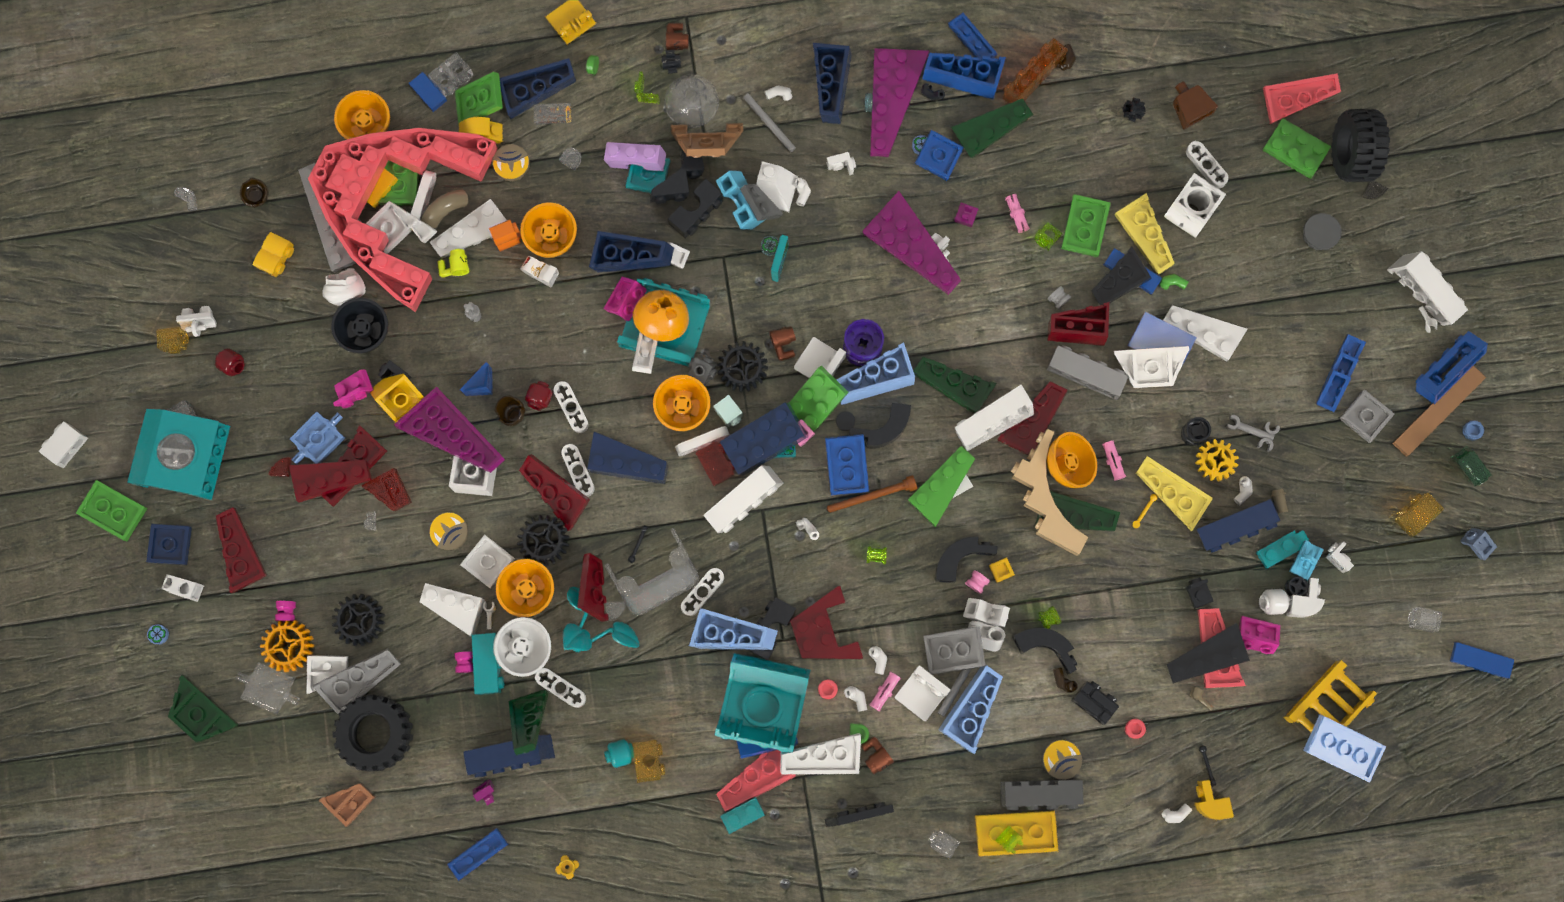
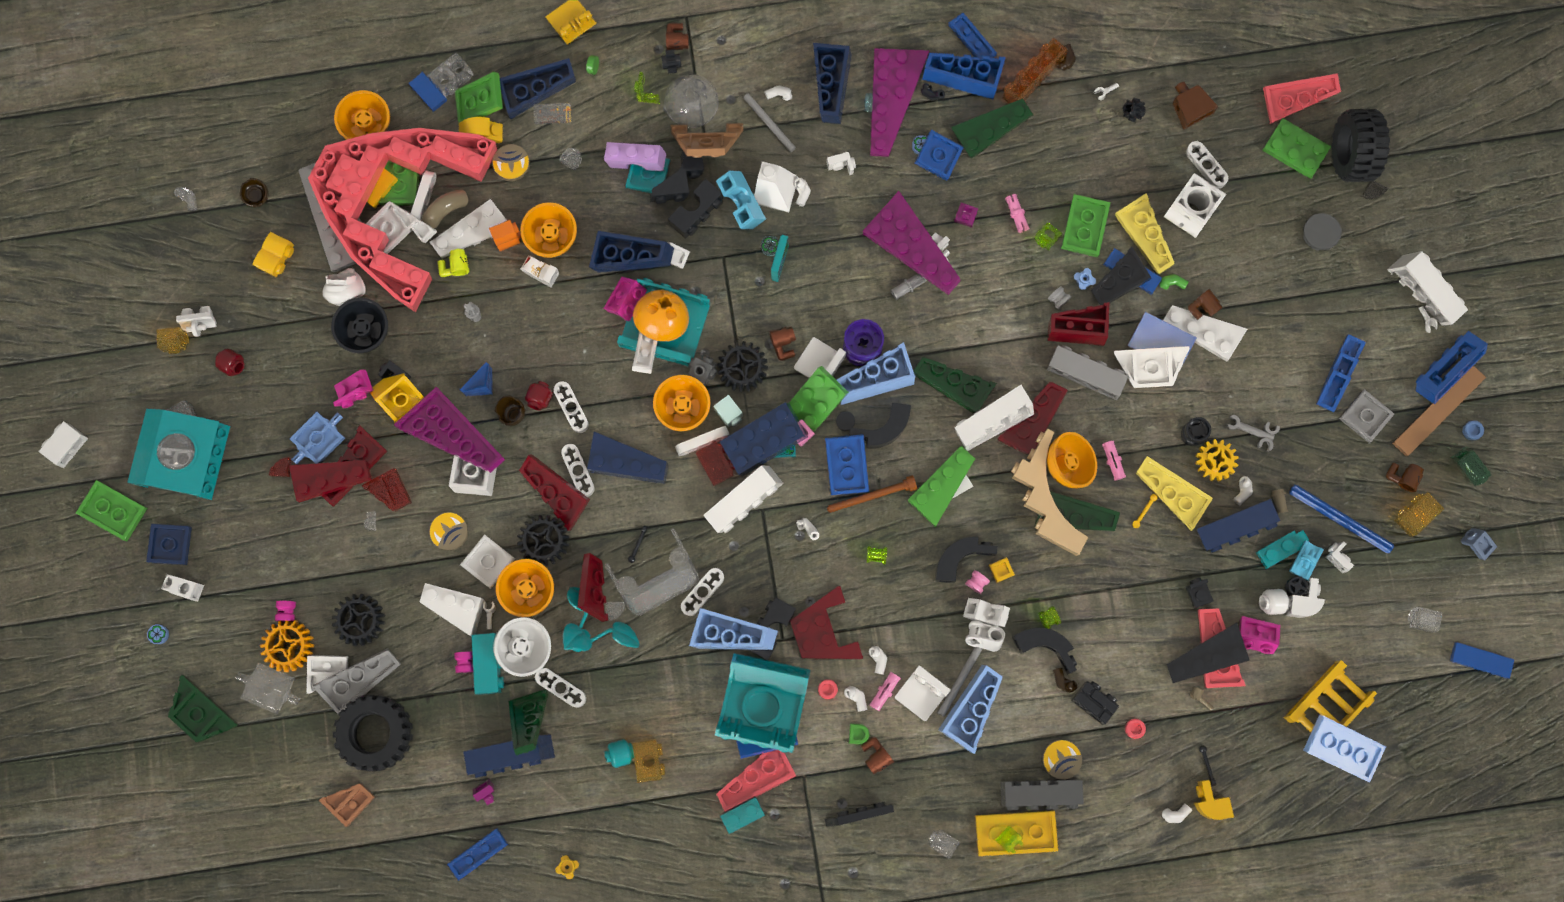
(241, 559): dark red wing -> none
(760, 203): dark grey wing -> none
(827, 757): white wing -> none
(907, 286): none -> light grey axle
(954, 650): light grey tile -> none
(1082, 283): none -> light blue plate
(1106, 90): none -> white hand
(1207, 302): none -> reddish brown piece
(1341, 519): none -> blue axle
(1410, 479): none -> reddish brown piece

